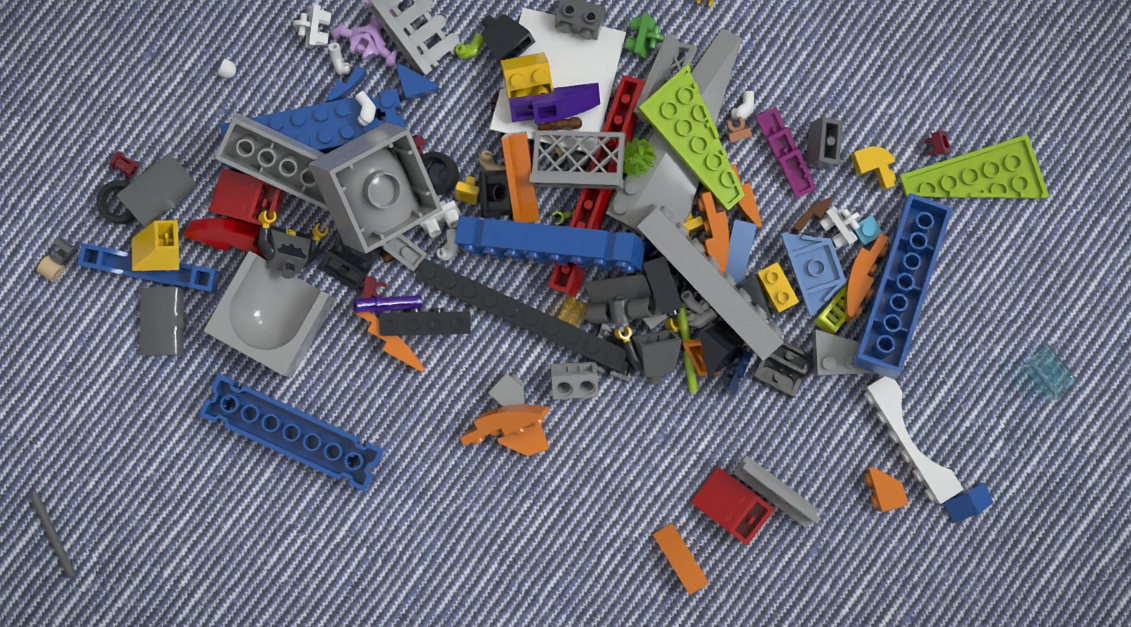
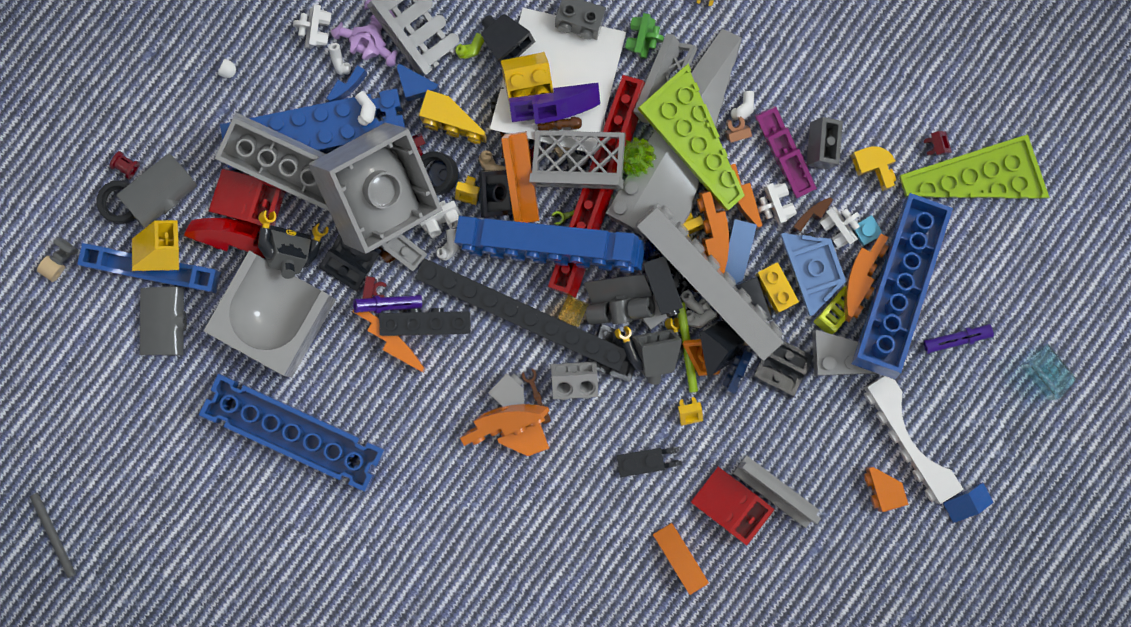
(443, 113): none -> yellow slope
(536, 394): none -> reddish brown piece
(645, 461): none -> black hinge
(690, 413): none -> yellow tile
(774, 193): none -> white hips
(983, 333): none -> dark purple pin

